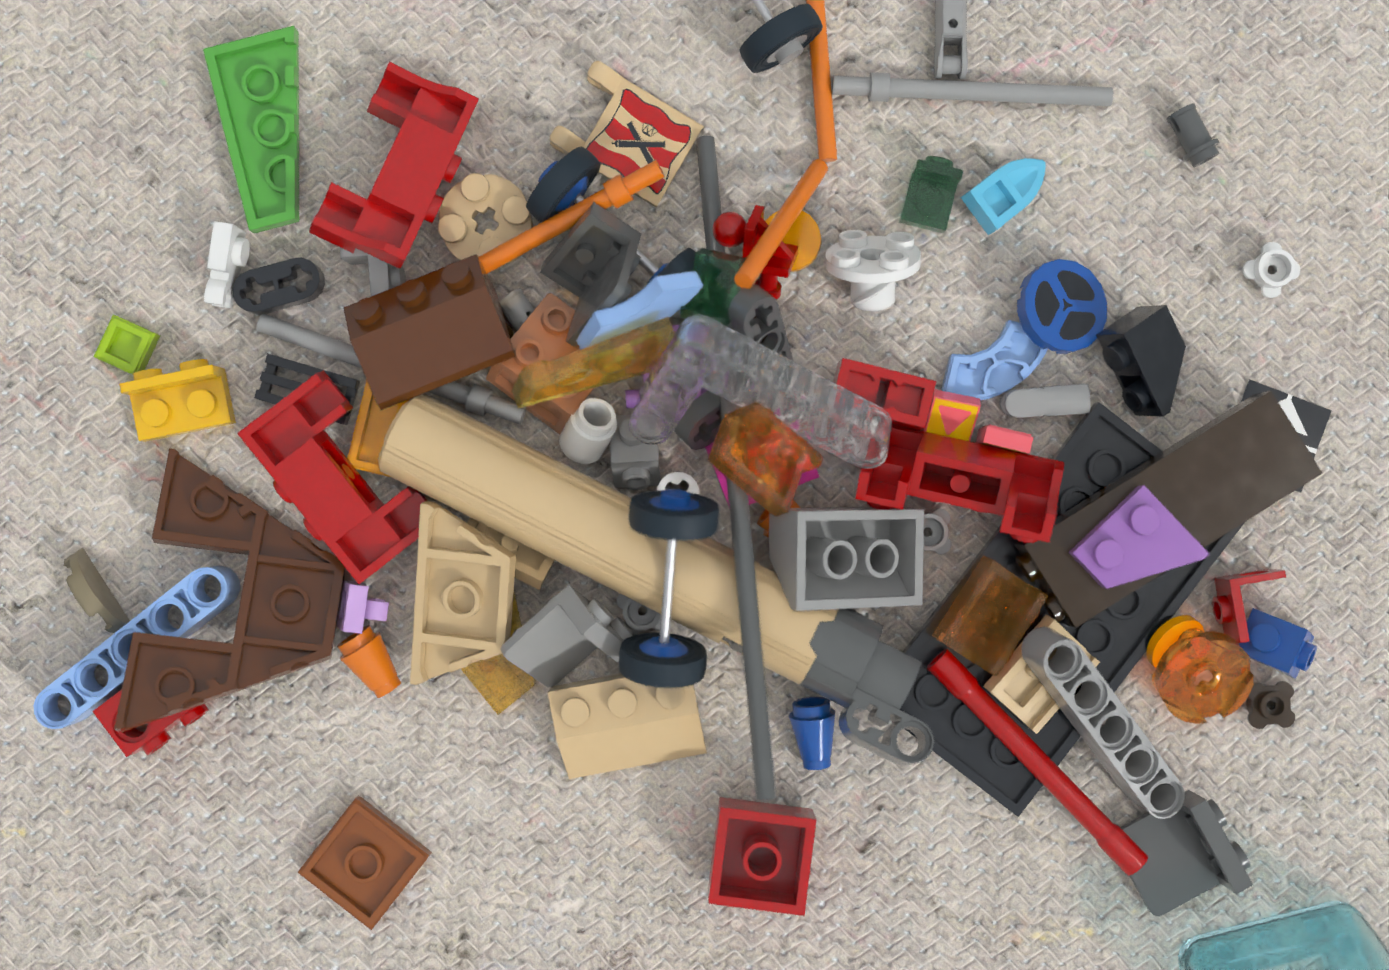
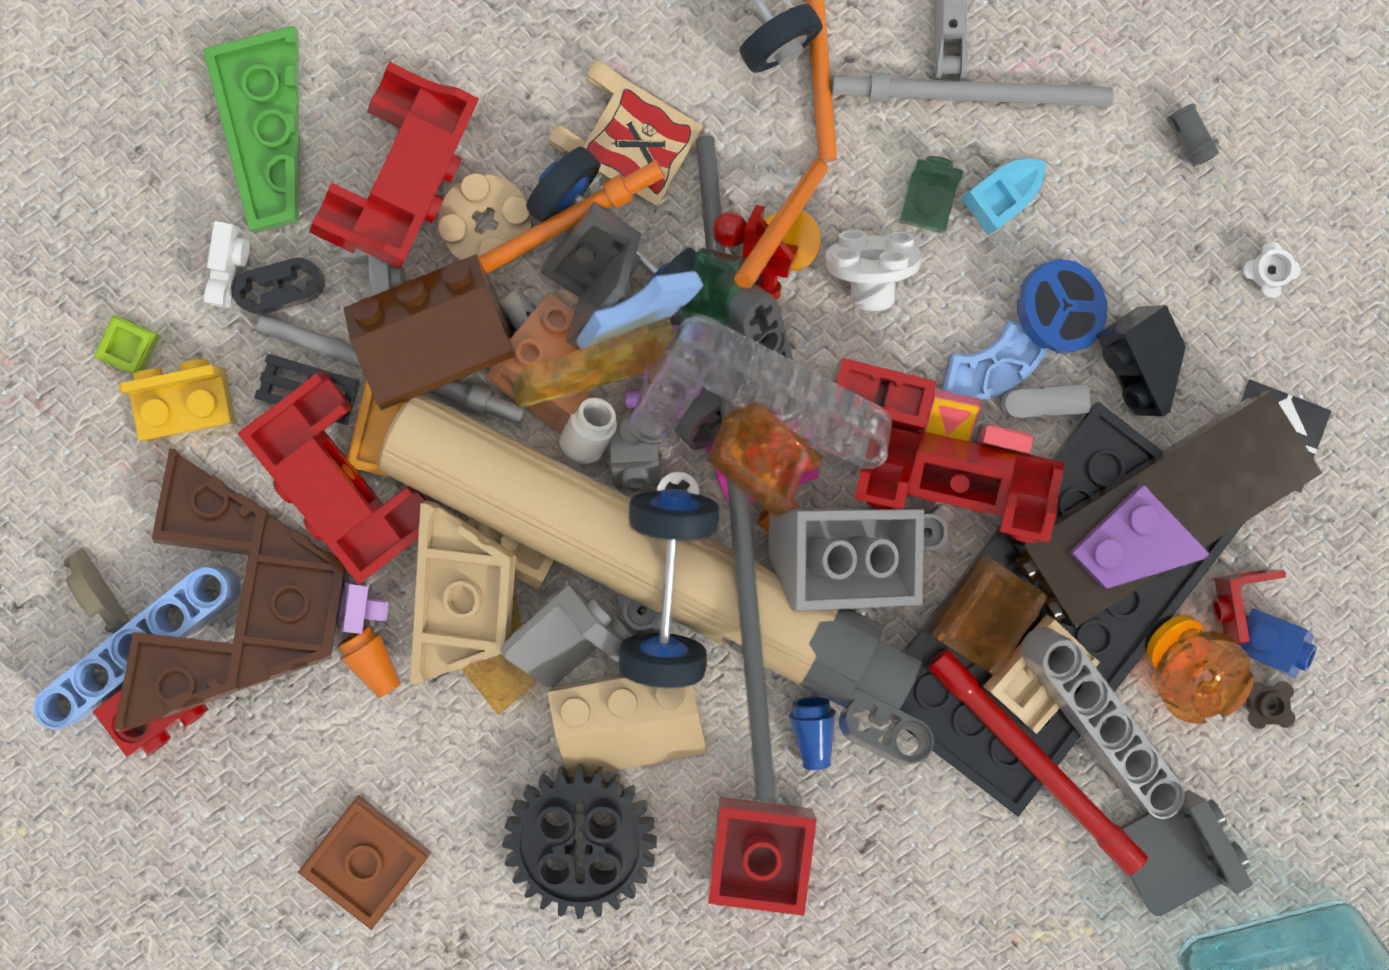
(537, 840): none -> black gear

